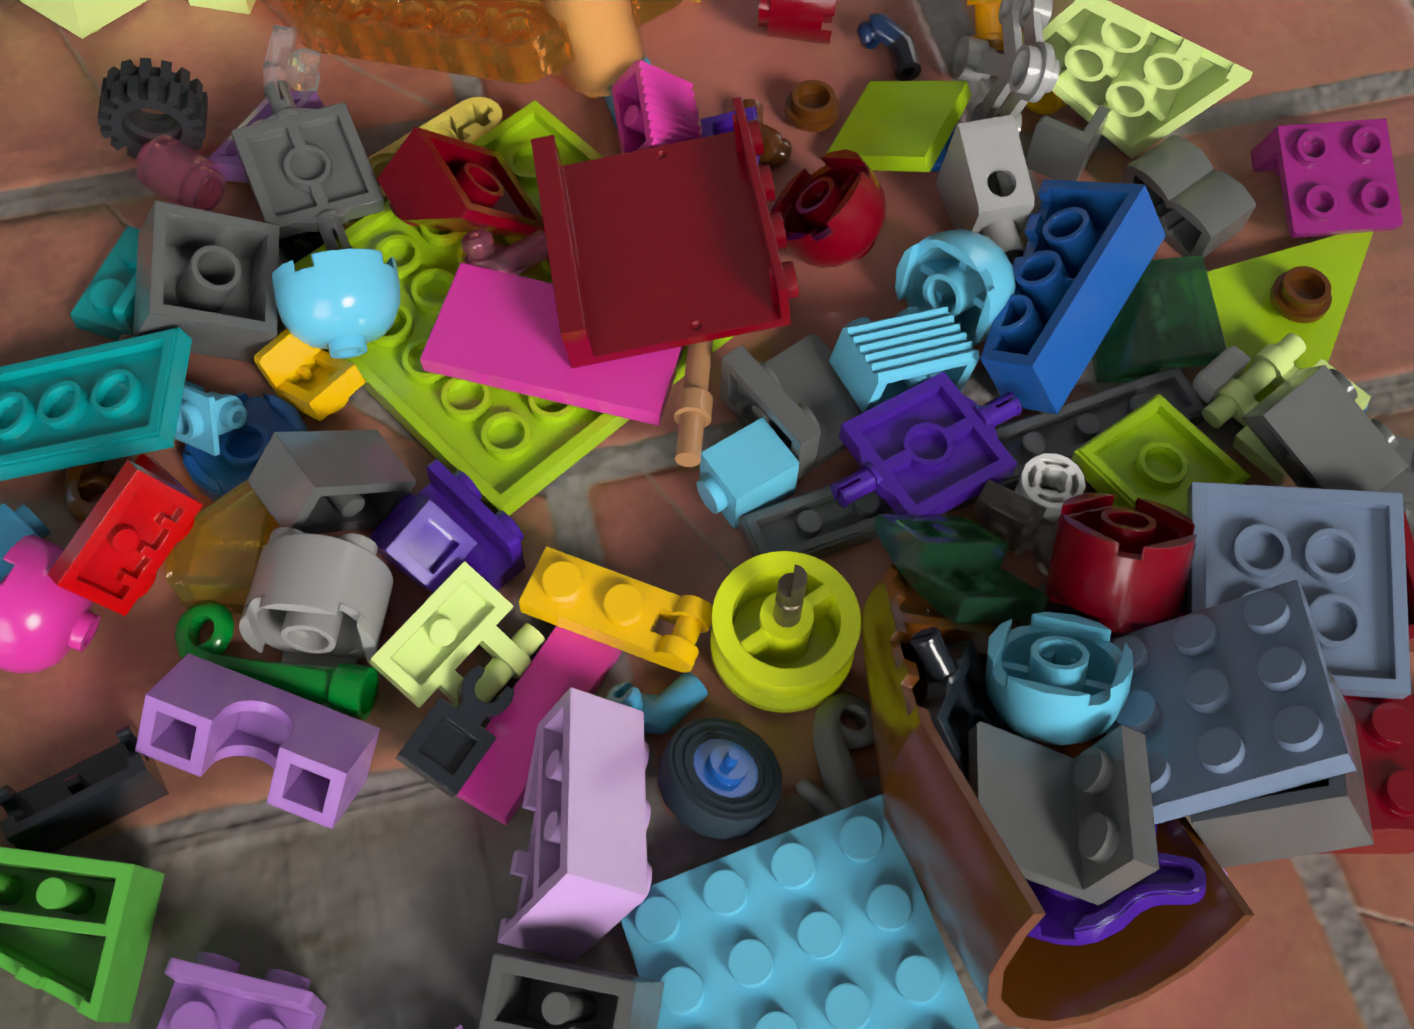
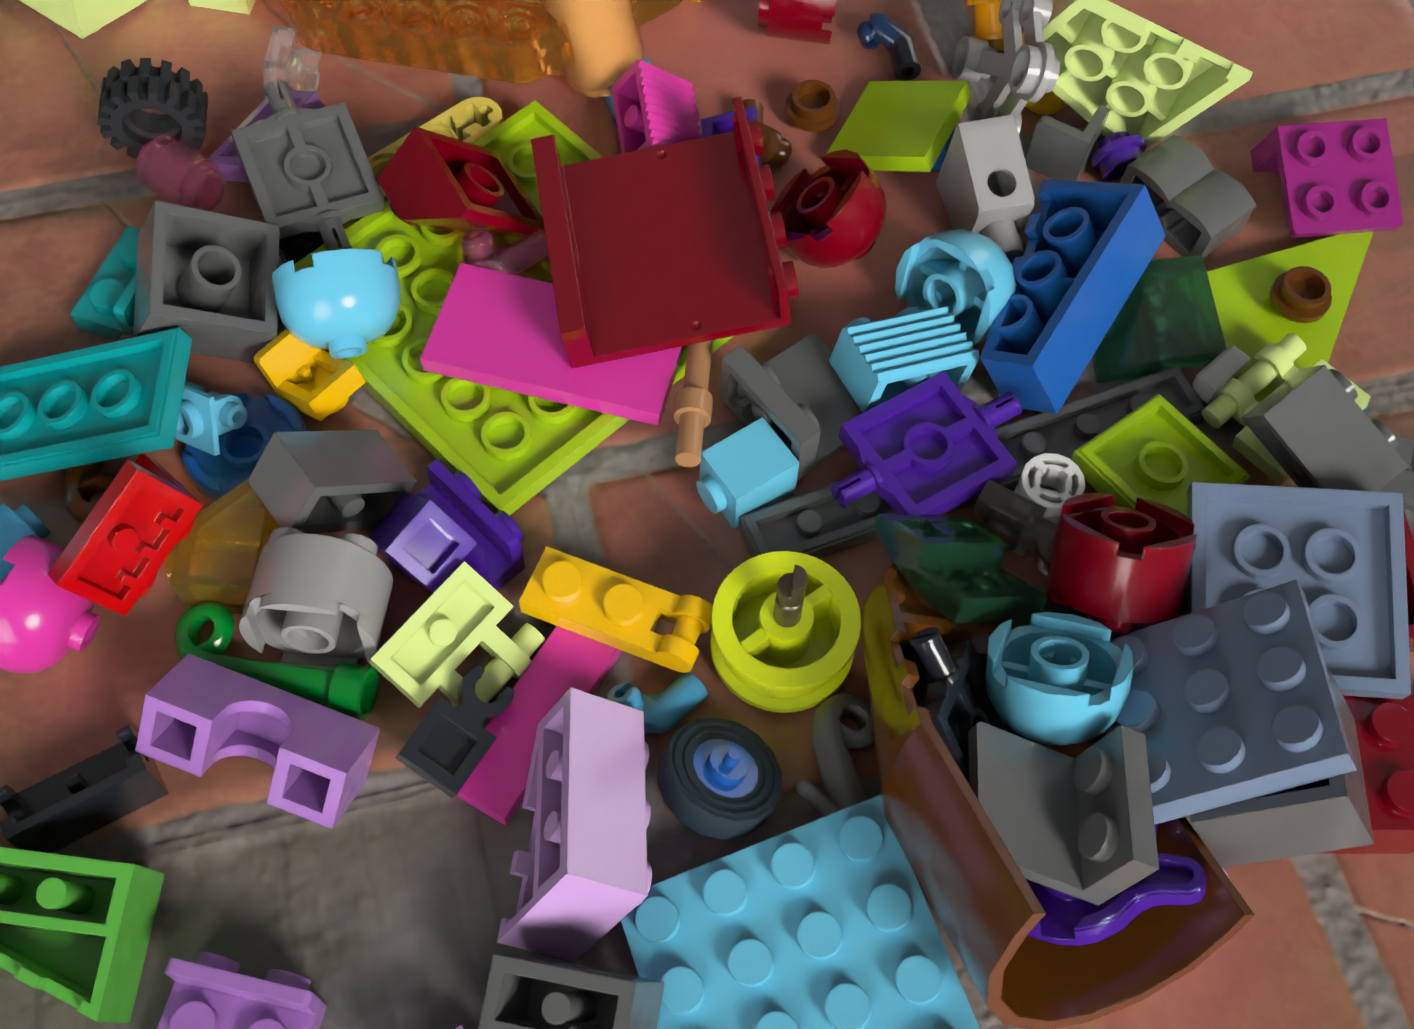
(1116, 153): none -> dark purple plate

